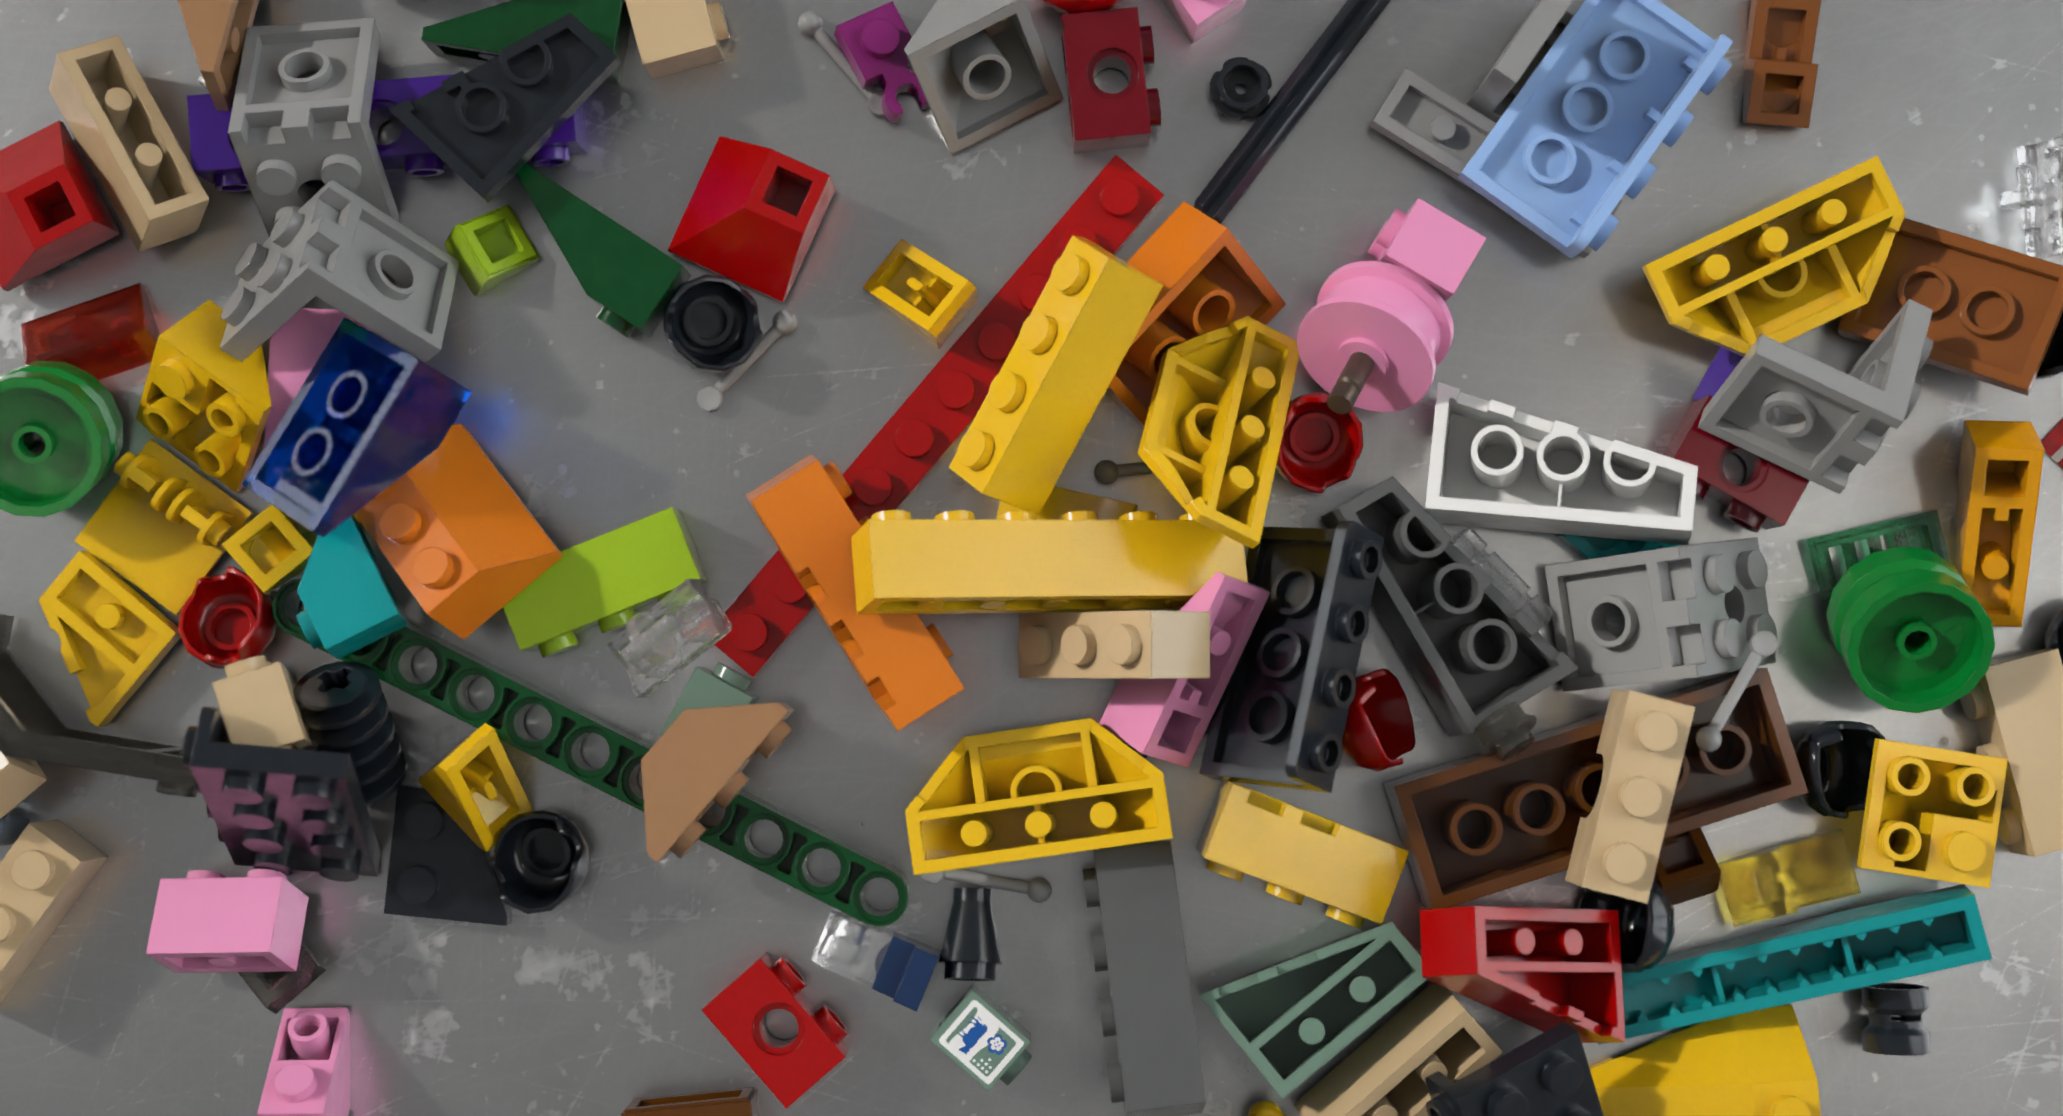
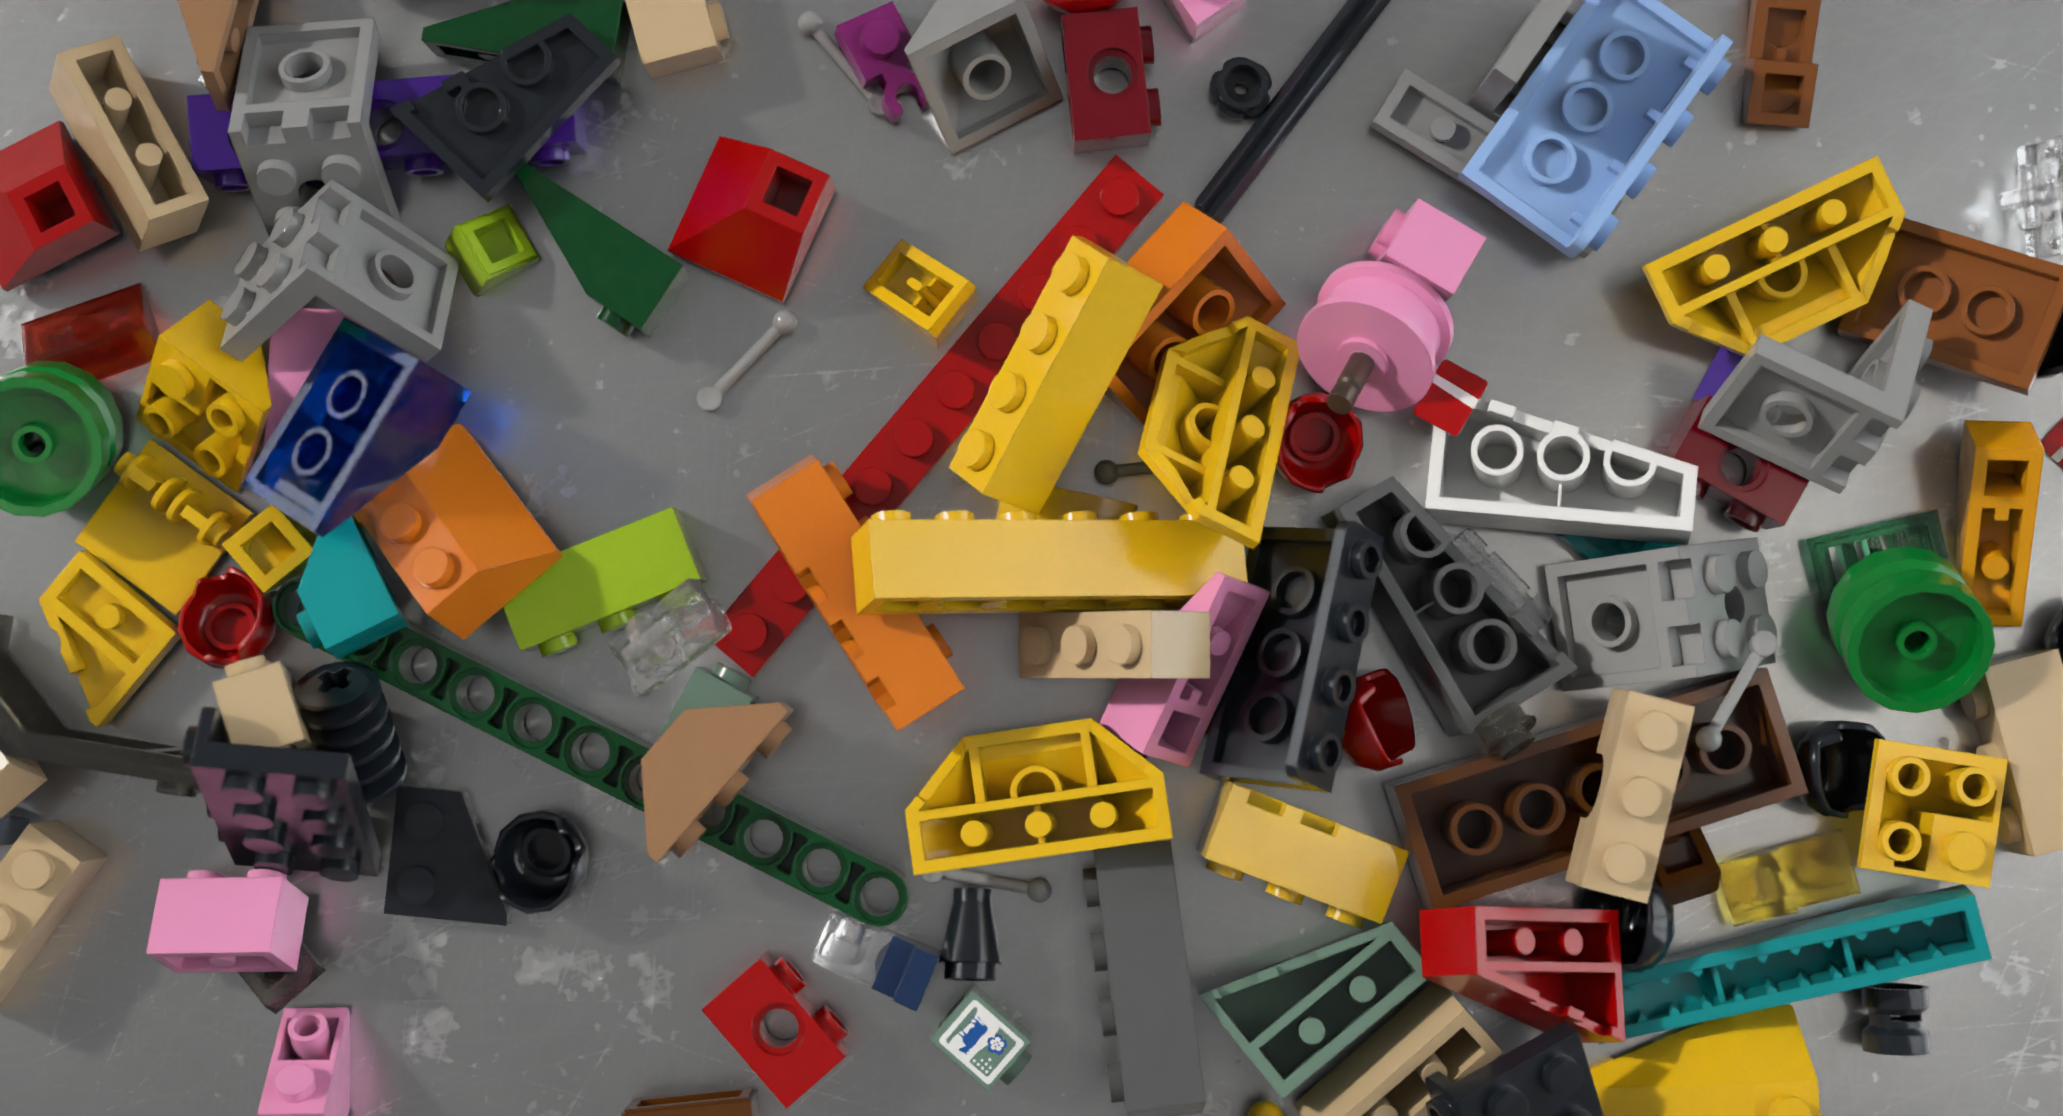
(477, 786): yellow slope -> none
(712, 323): black hair -> none
(1450, 397): none -> red sticker

